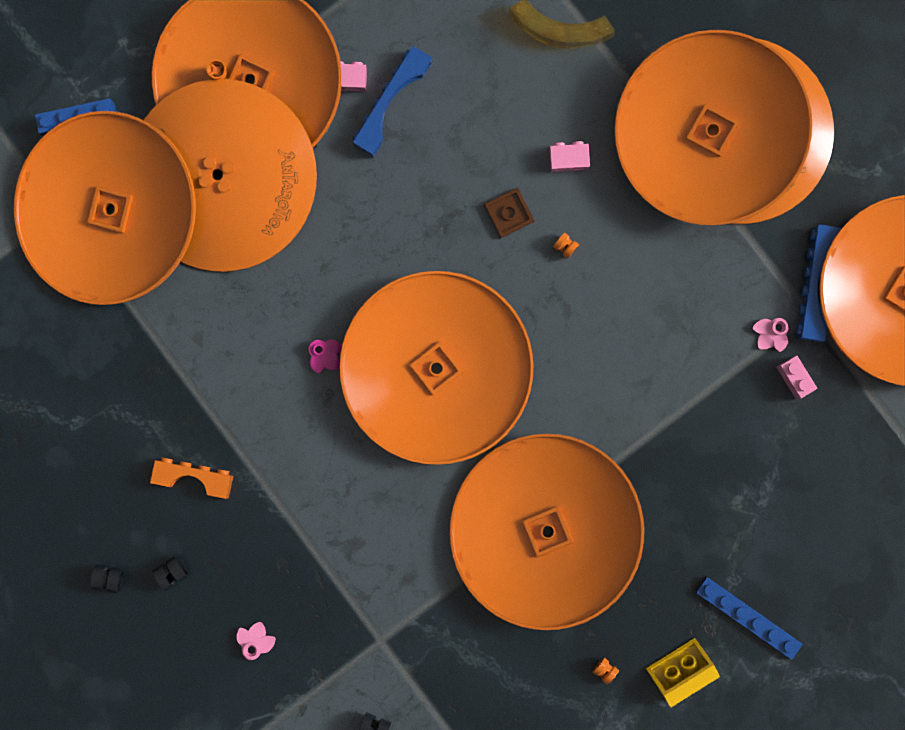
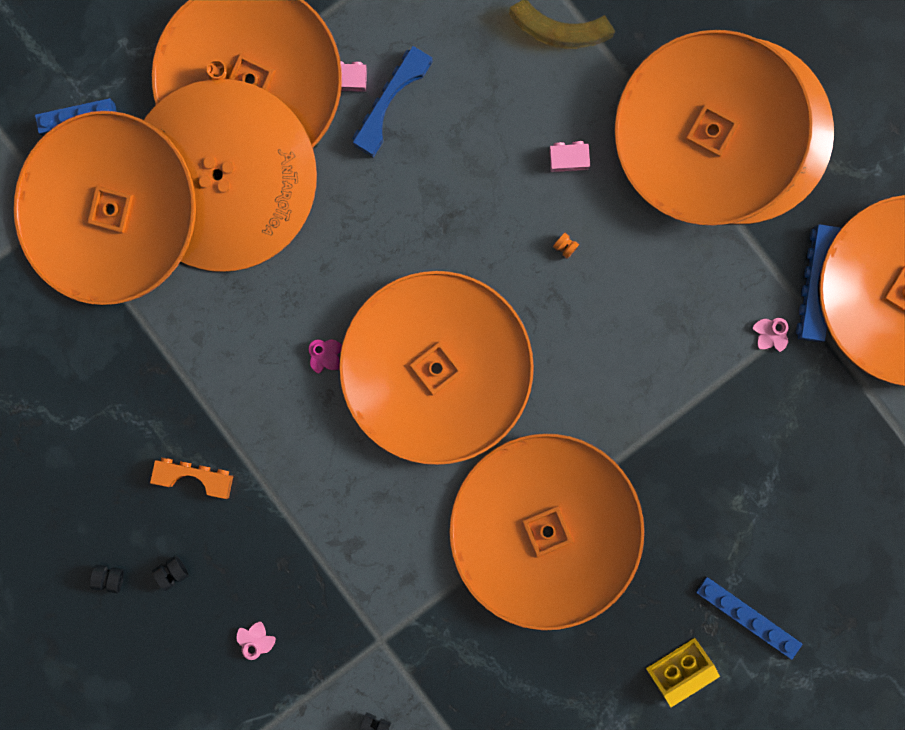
(509, 213): reddish brown tile -> none
(605, 670): orange wheel -> none
(796, 377): bright pink brick -> none

